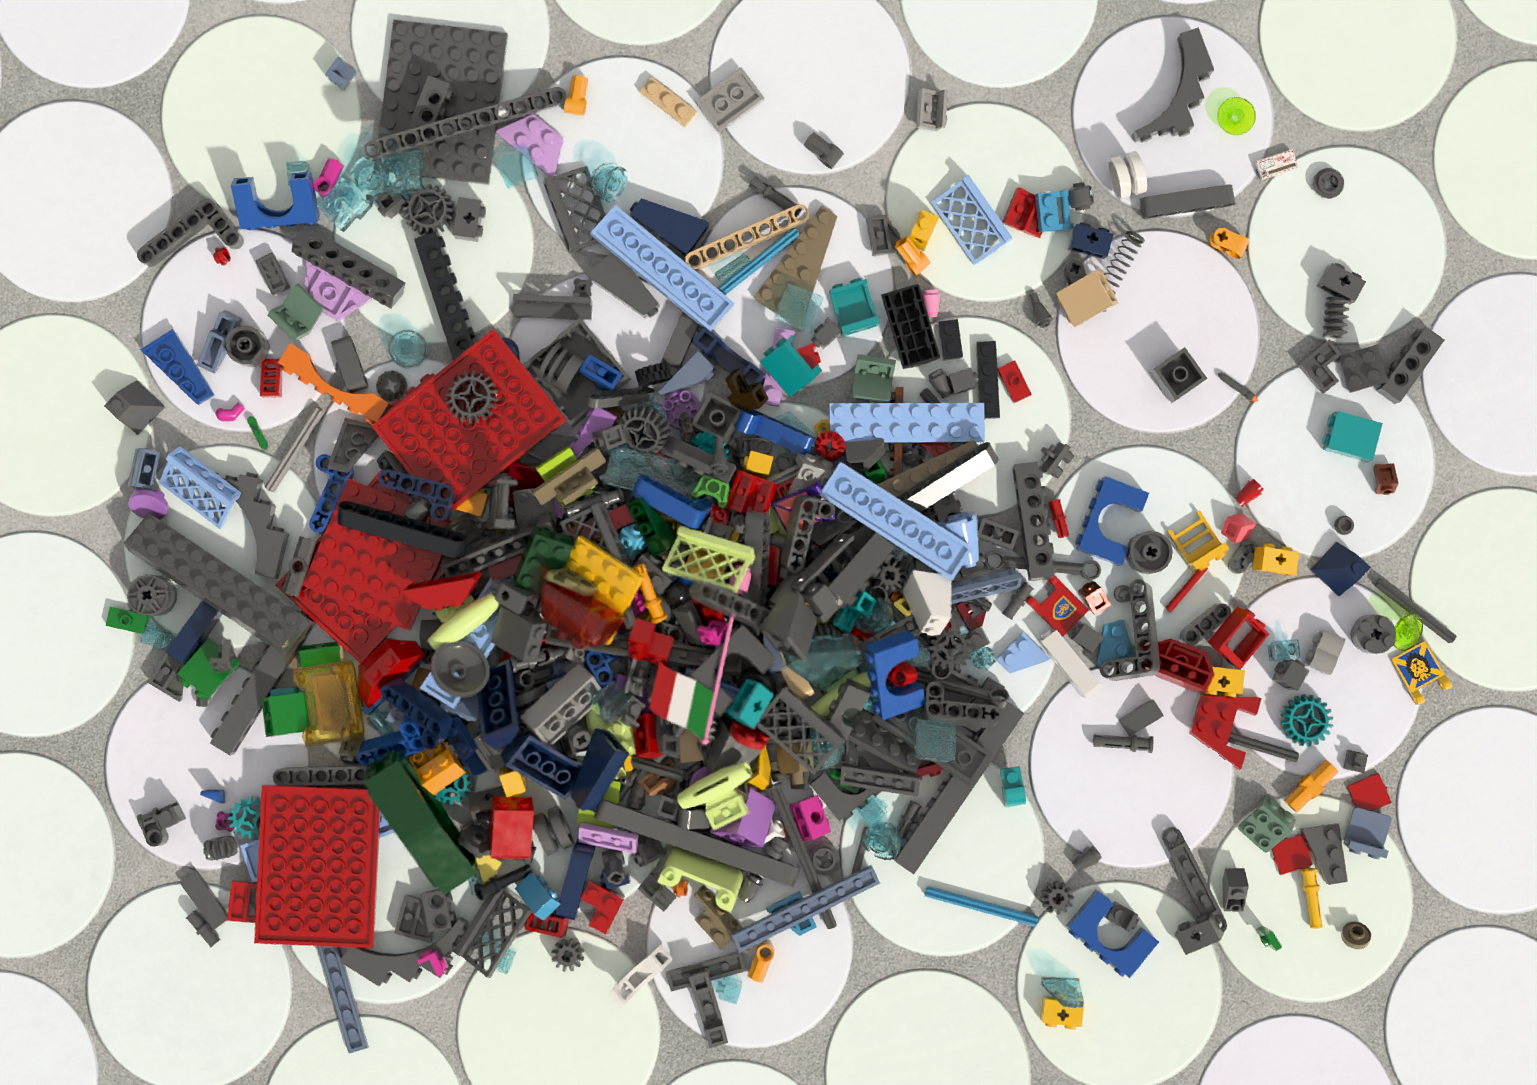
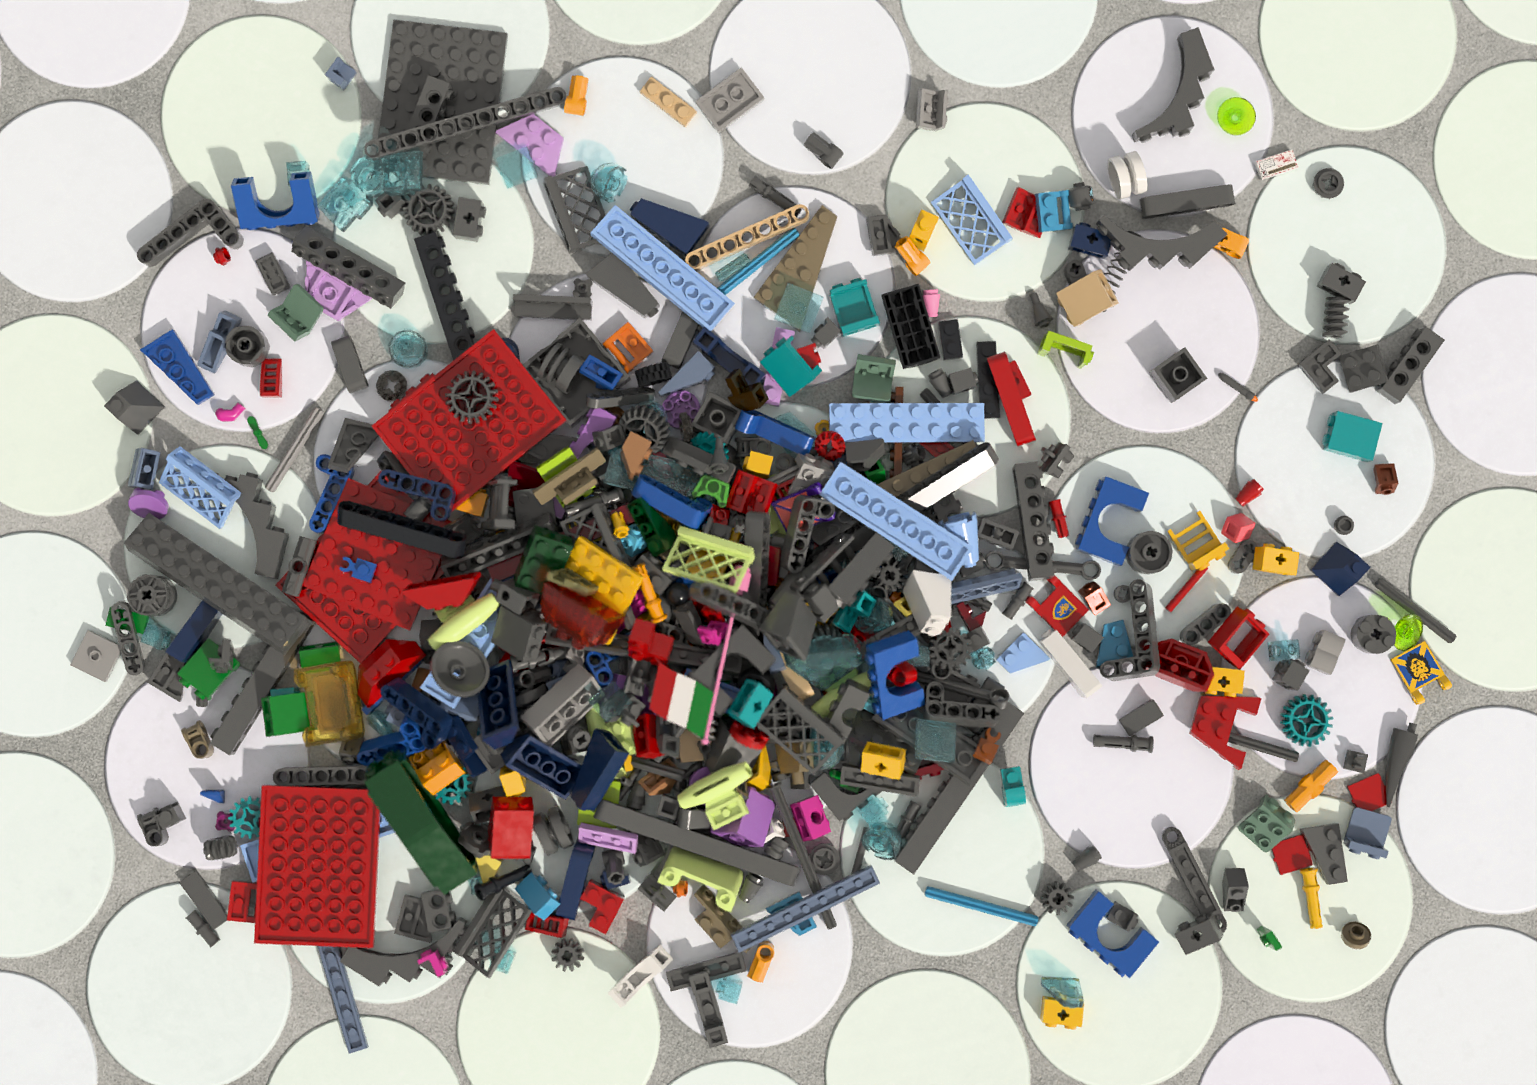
(96, 656): none -> light grey plate
(125, 638): none -> dark grey beam
(197, 736): none -> dark tan piece
(301, 364): orange arch -> none
(329, 176): dark pink piece -> none
(361, 569): none -> blue plate
(620, 527): none -> yellow pin
(632, 342): none -> orange plate
(633, 454): none -> medium nougat slope
(883, 760): none -> yellow brick
(986, 748): none -> dark orange plate
(1011, 398): none -> red beam
(1068, 345): none -> lime panel
(1160, 252): none -> dark grey arch
(1400, 750): none -> dark grey piece

